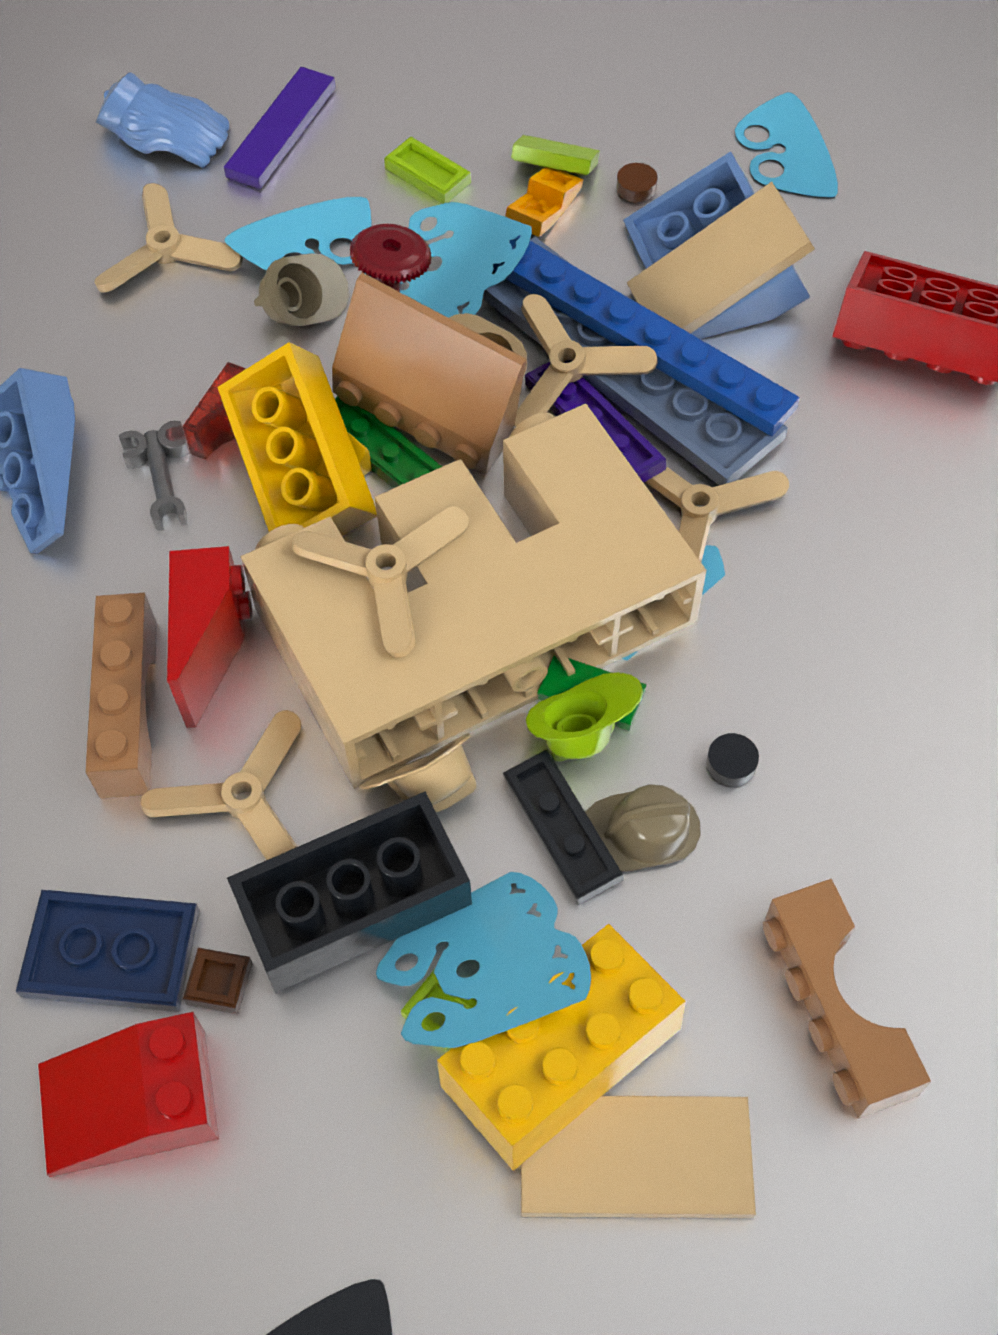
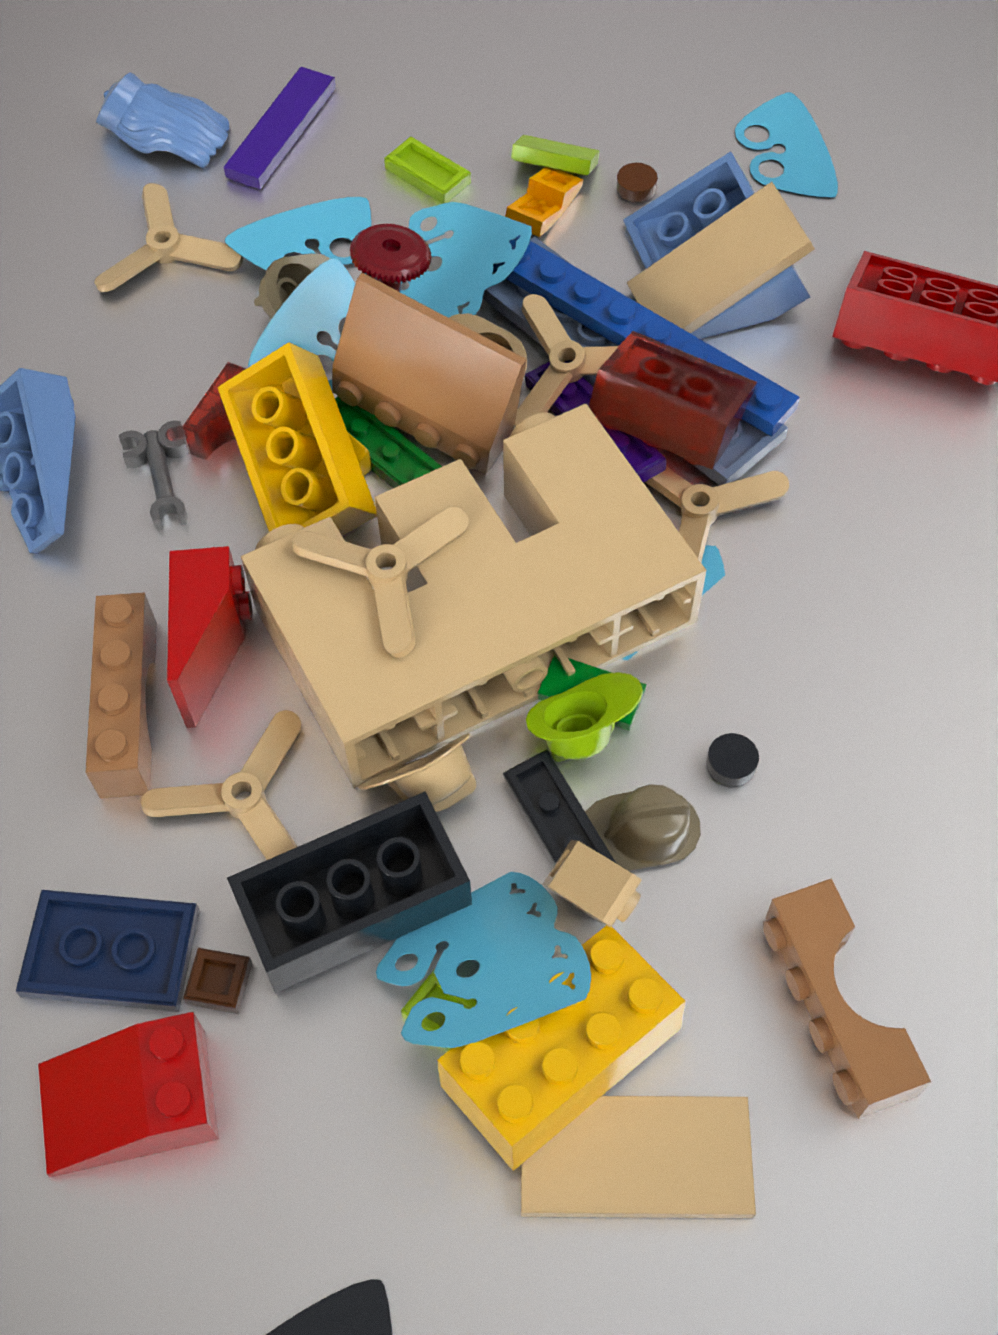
(312, 307): none -> medium azure piece
(594, 884): none -> tan slope
(670, 399): none -> clear red slope

